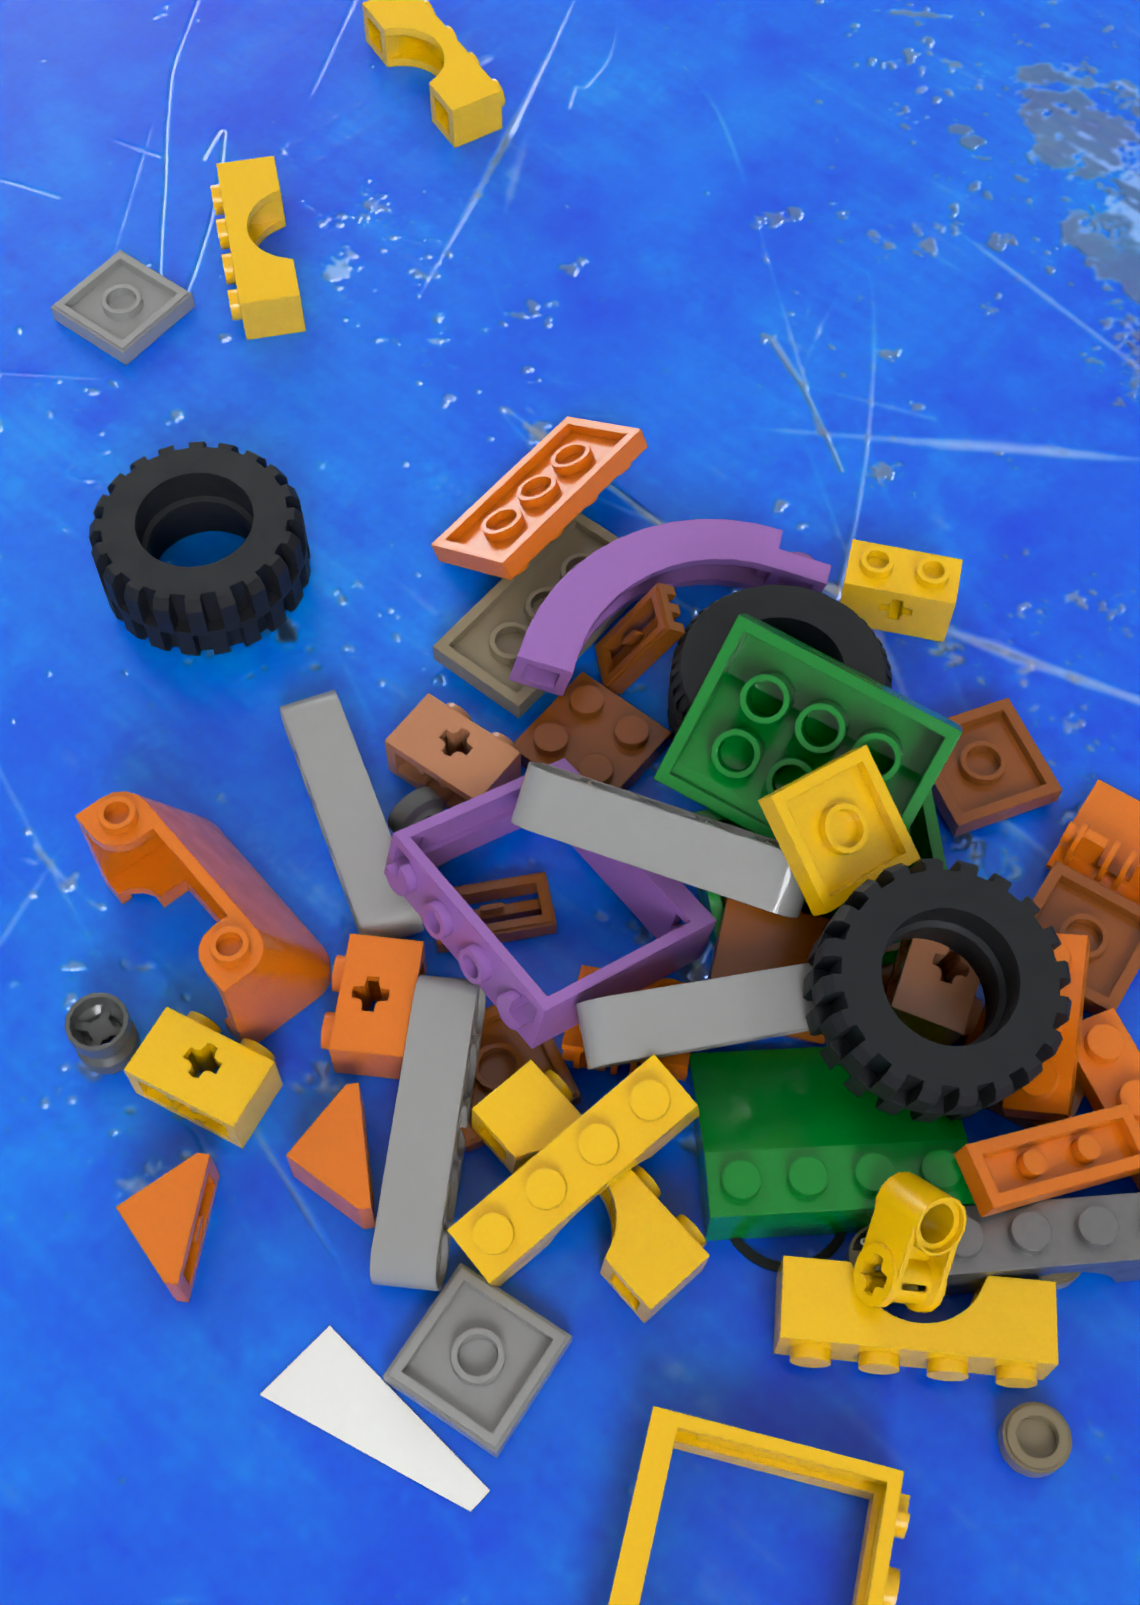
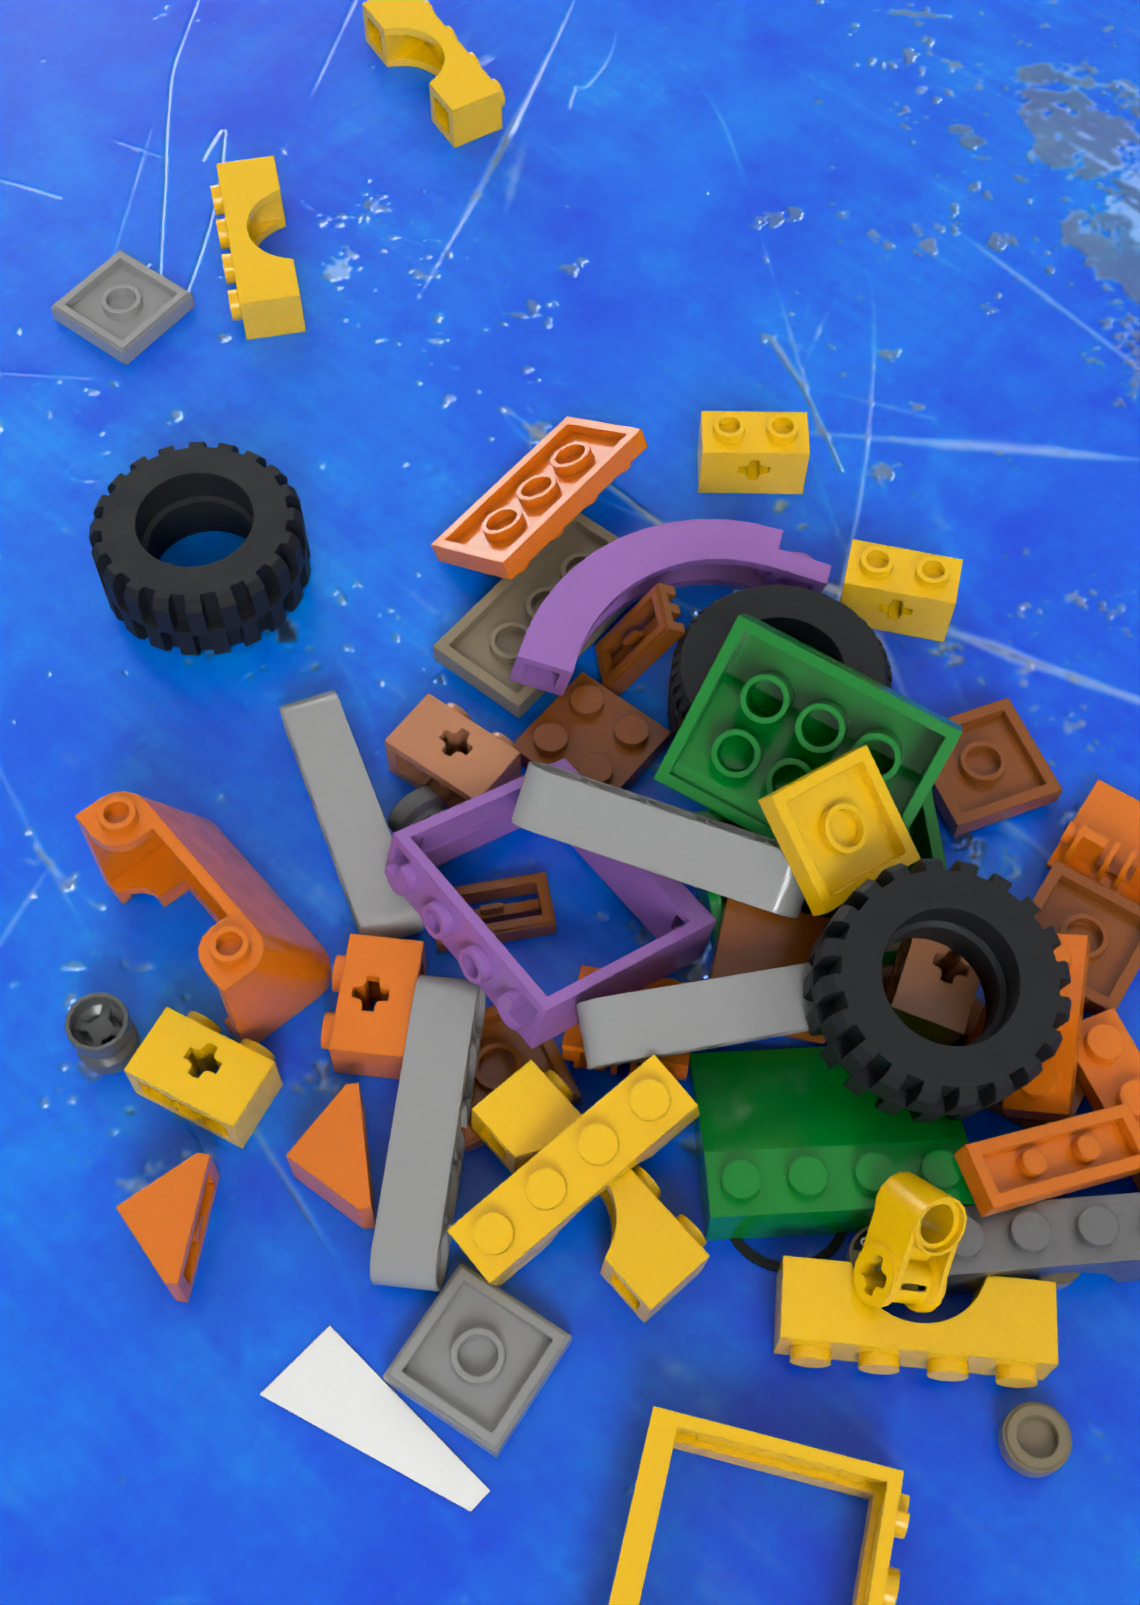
(752, 452): none -> yellow brick

